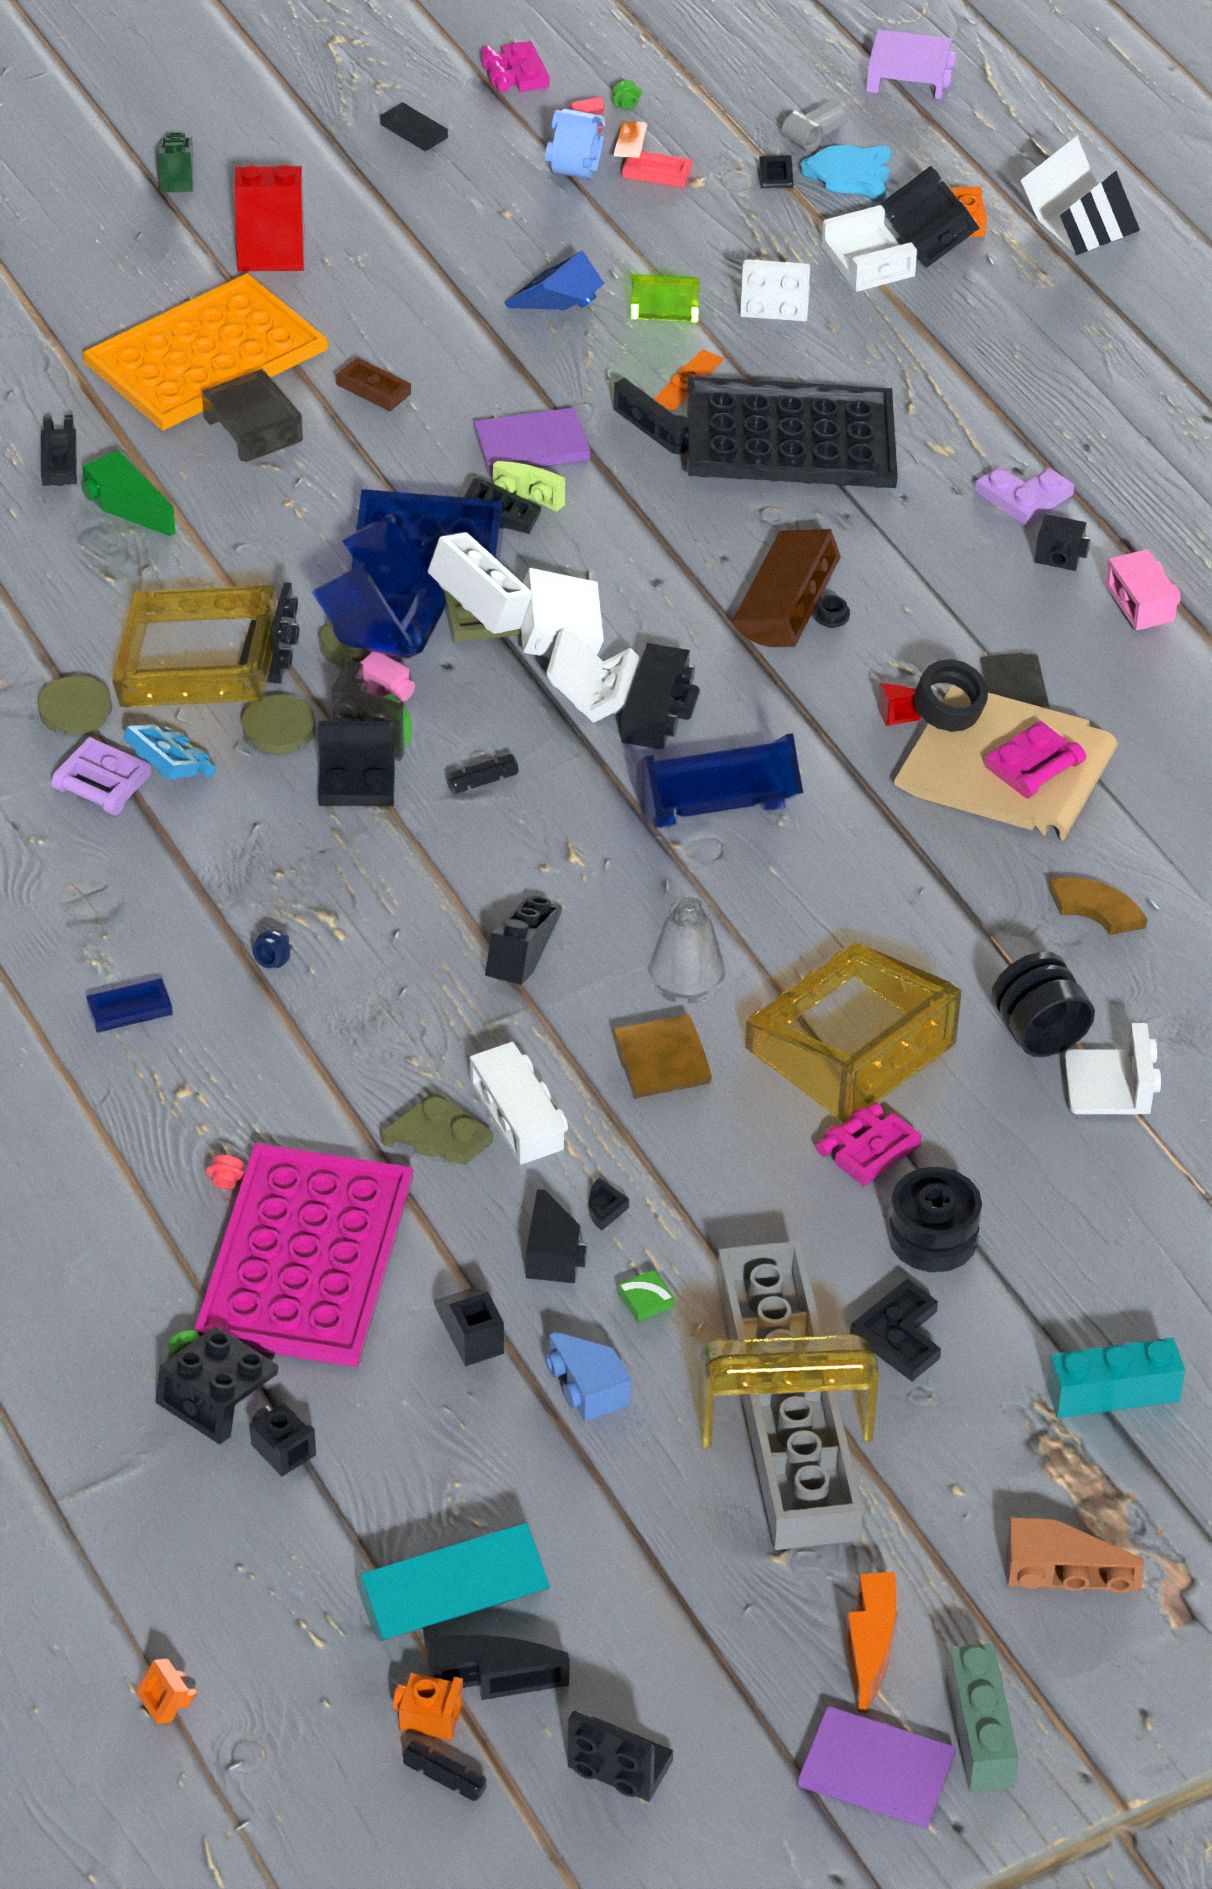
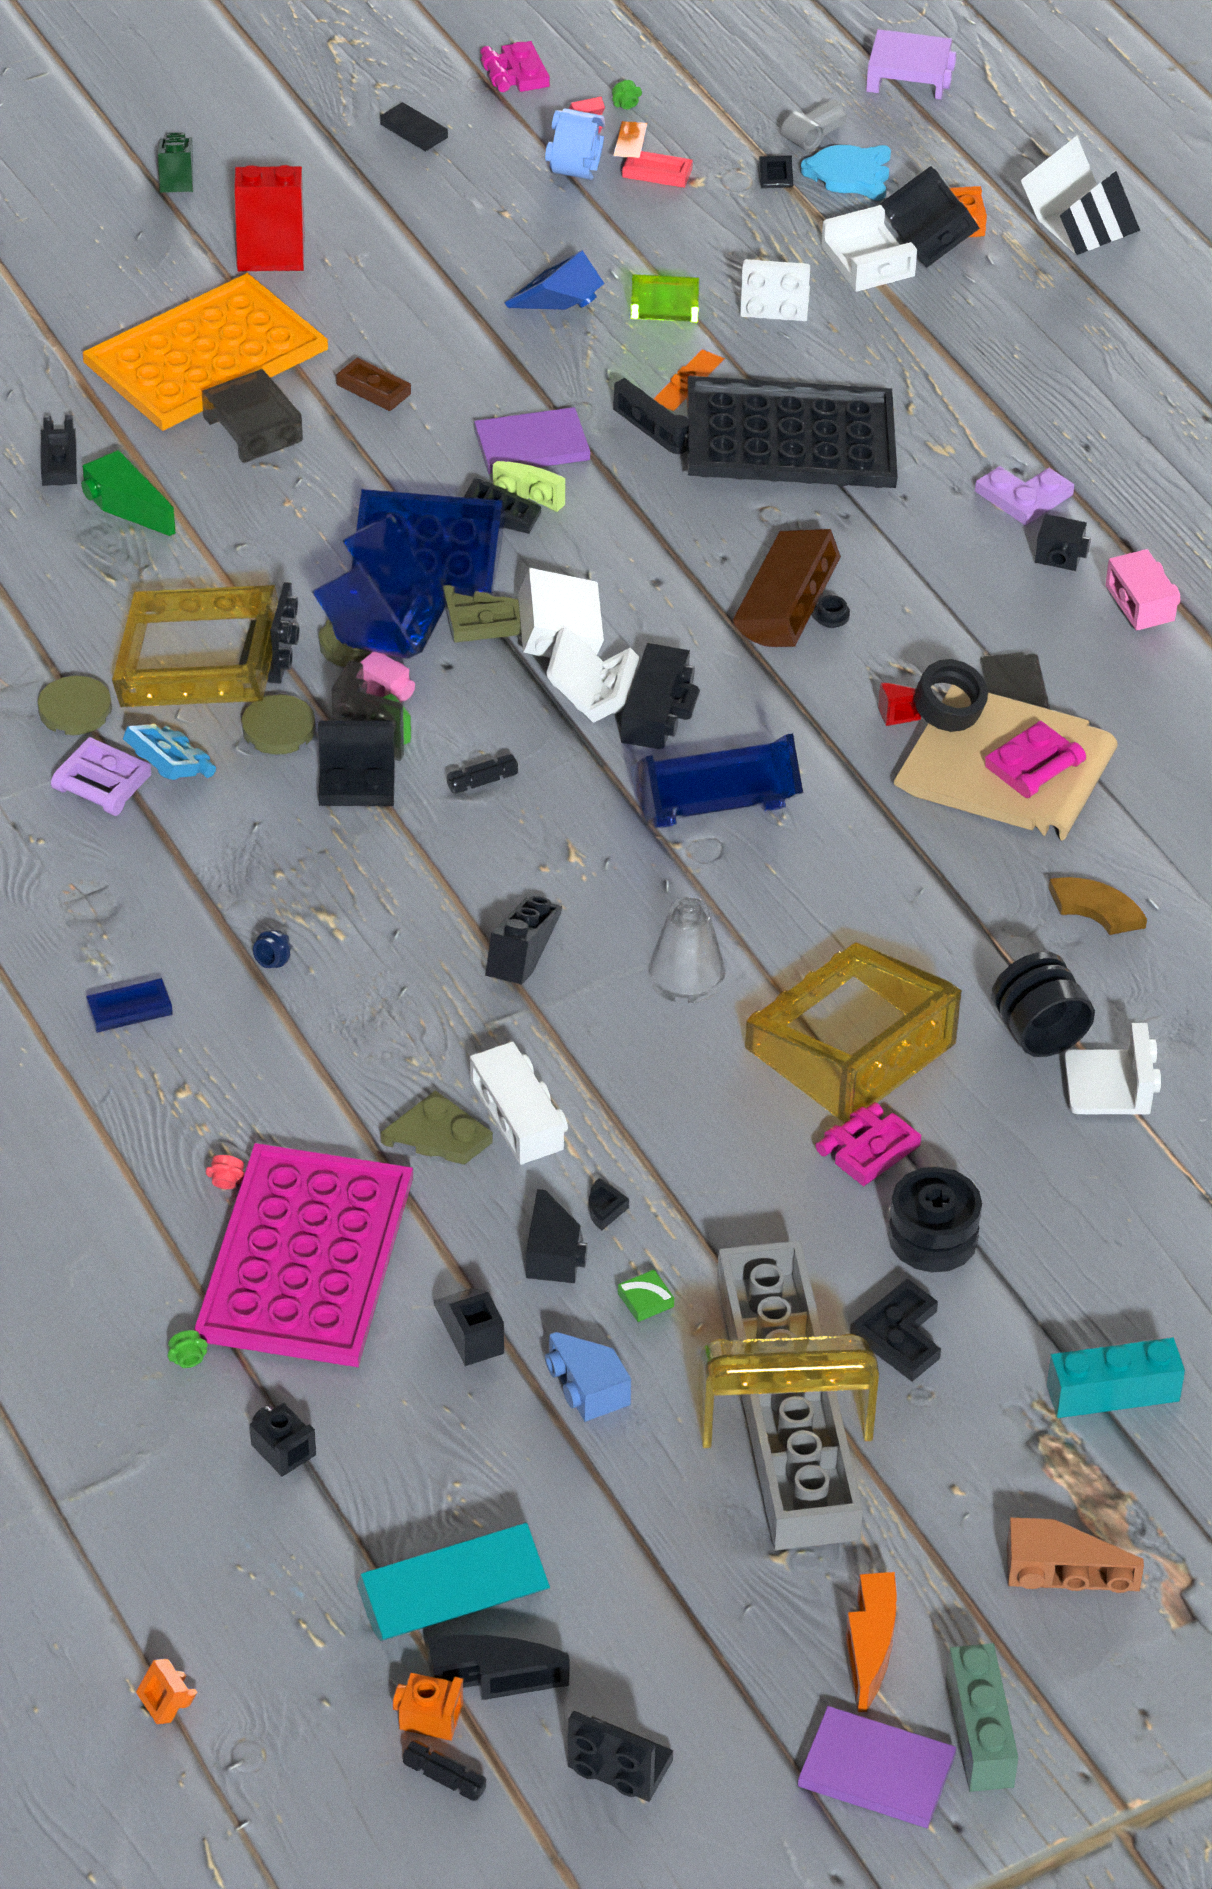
(209, 1380): black bracket -> none
(480, 583): white brick -> none
(662, 1056): pearl gold slope -> none

